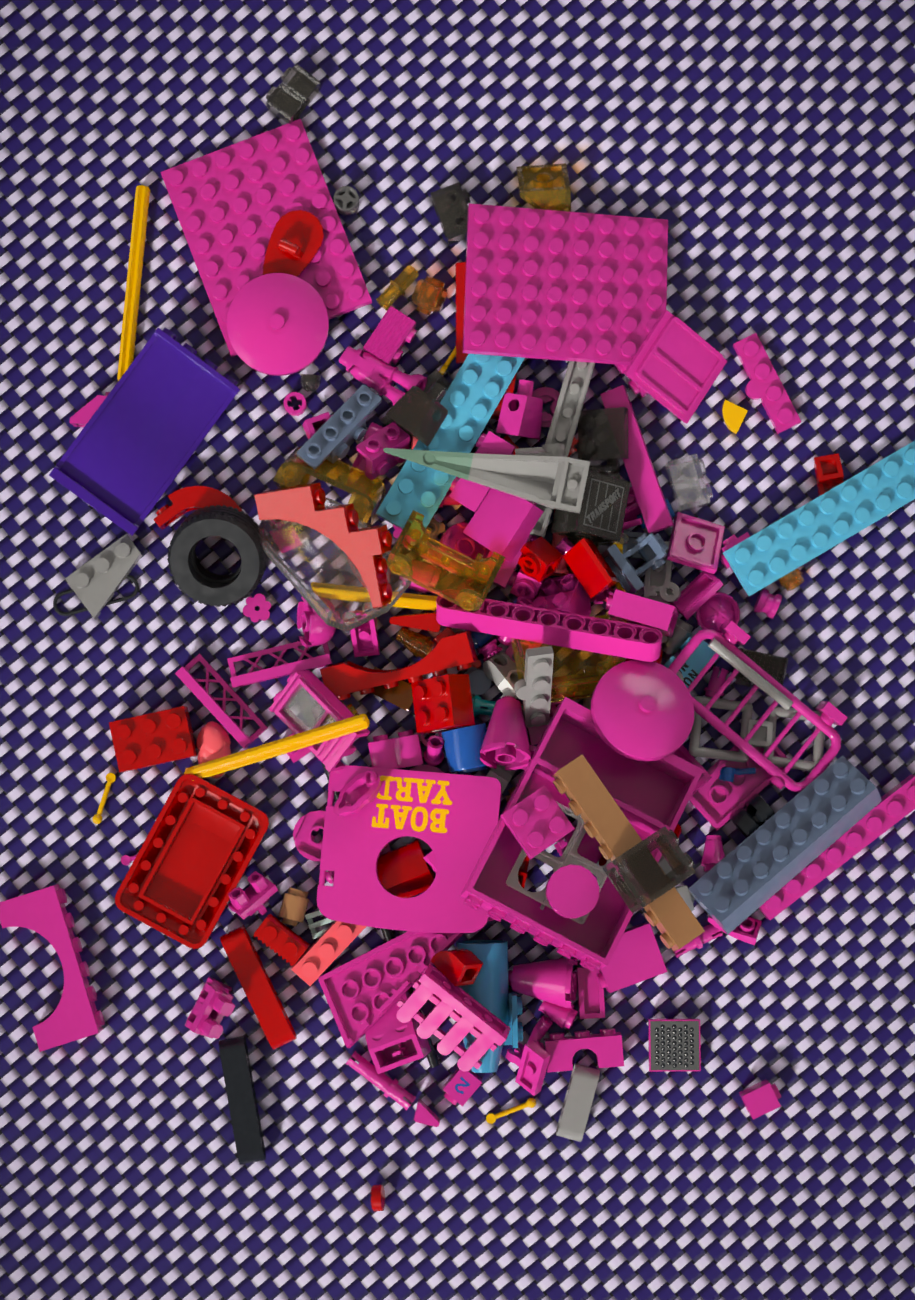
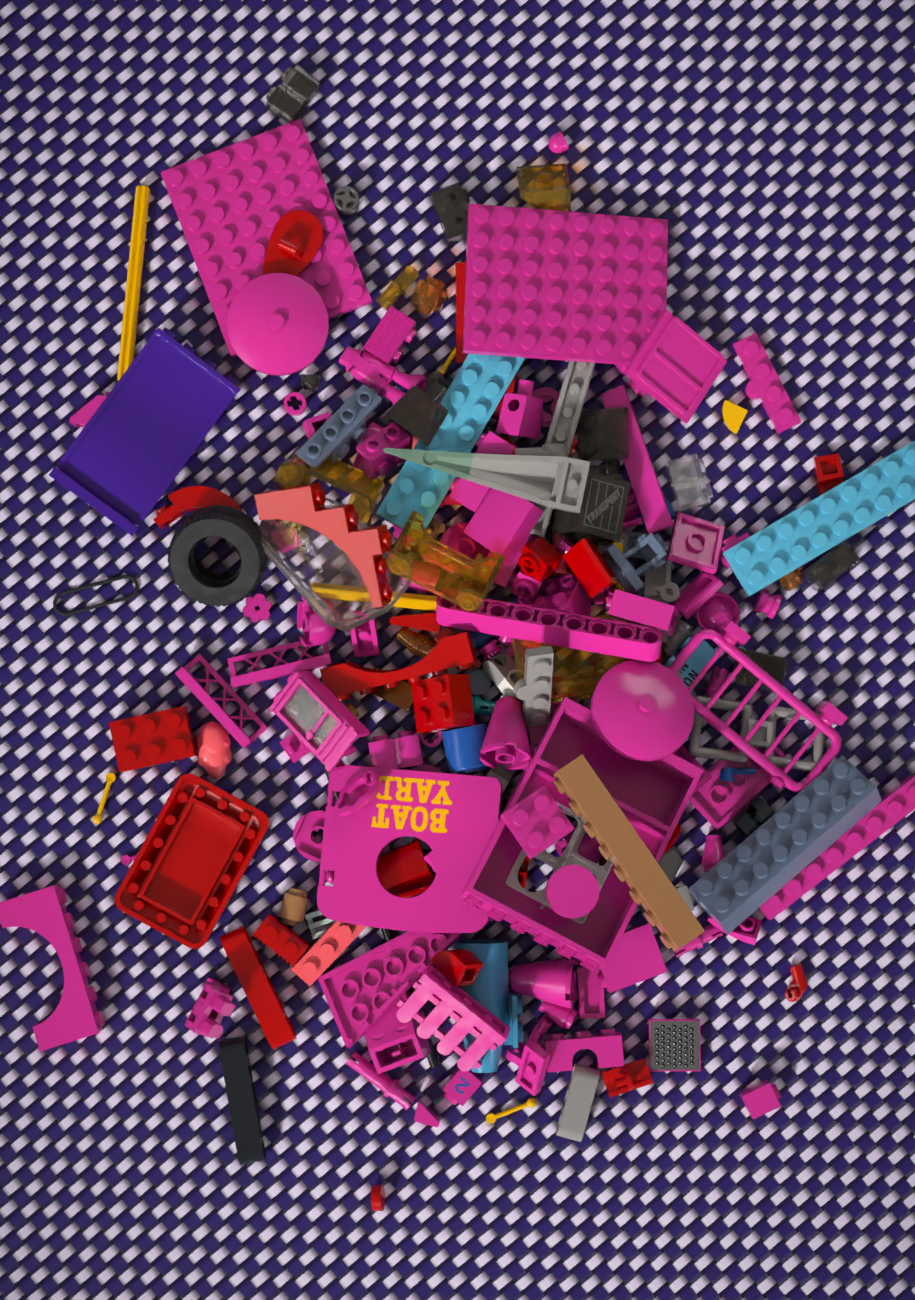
(103, 574): light grey wing -> none
(253, 898): dark pink hips -> none
(280, 747): yellow axle -> none
(434, 754): dark pink pin -> none
(558, 143): none -> dark pink hinge
(627, 1077): none -> red hips
(640, 877): clear smoke container -> none
(748, 672): light grey bar -> none
(798, 984): none -> red arm
(830, 566): none -> clear smoke brick

